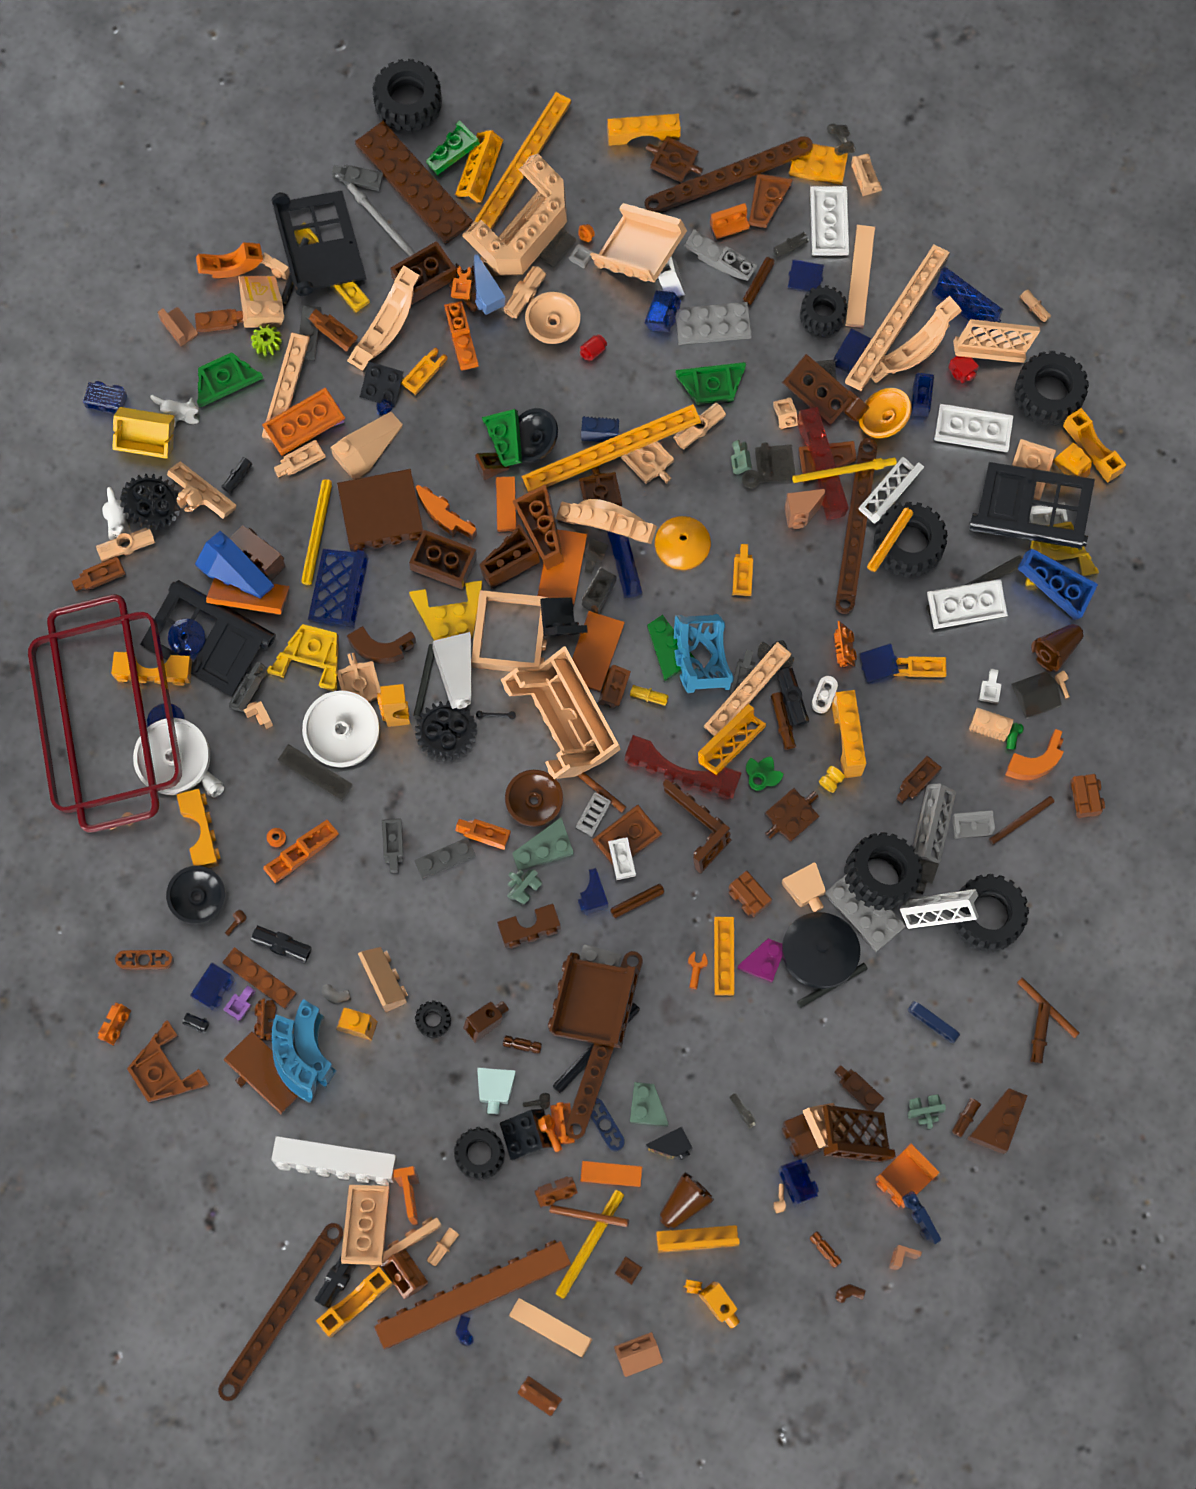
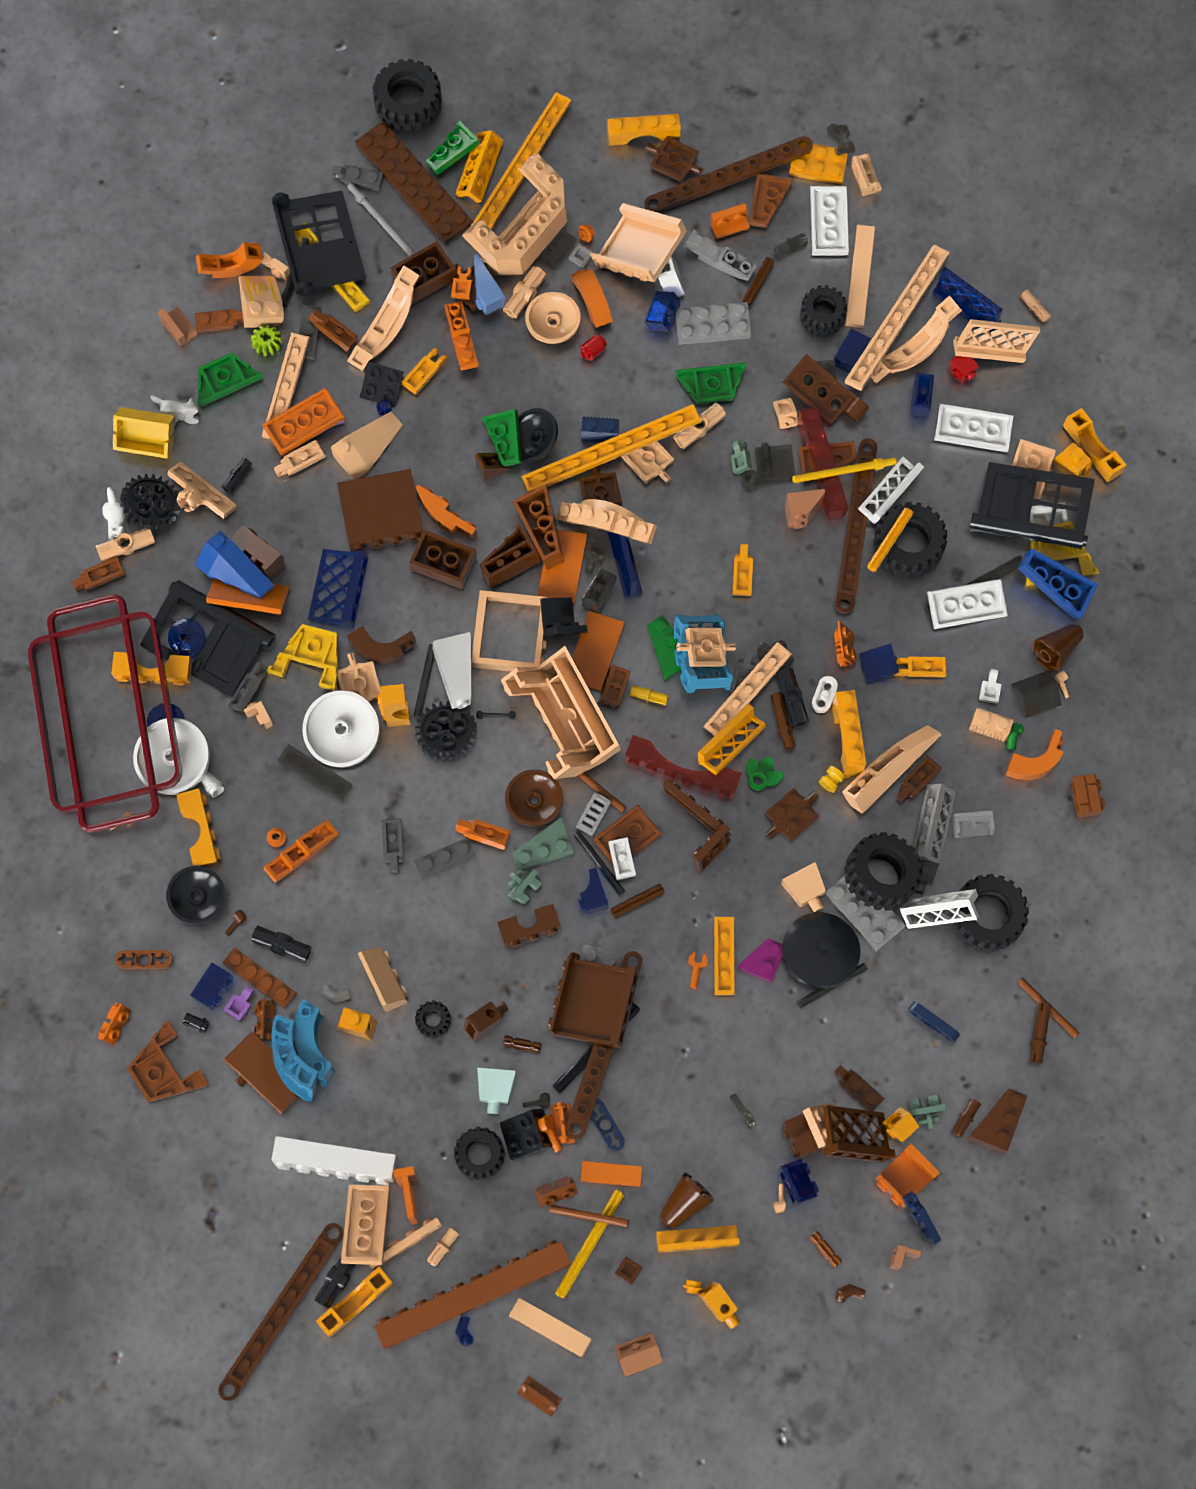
(104, 397): clear blue brick -> none
(316, 532): yellow axle -> none
(404, 1274): dark orange brick -> none
(451, 618): yellow wing -> none
(505, 508): orange tile -> none
(593, 297): none -> orange arch
(598, 861): none -> black bar
(647, 1106): sand green wing -> none
(671, 1145): black slope -> none
(679, 553): light orange dish -> none
(705, 647): none -> light nougat plate
(750, 894): dark orange brick -> none
(805, 275): clear blue piece -> none
(886, 405): light orange dish -> none
(888, 768): none -> light nougat slope
(900, 1125): none -> light orange brick
(1021, 820): reddish brown bar -> none
(1054, 366): black tyre -> none

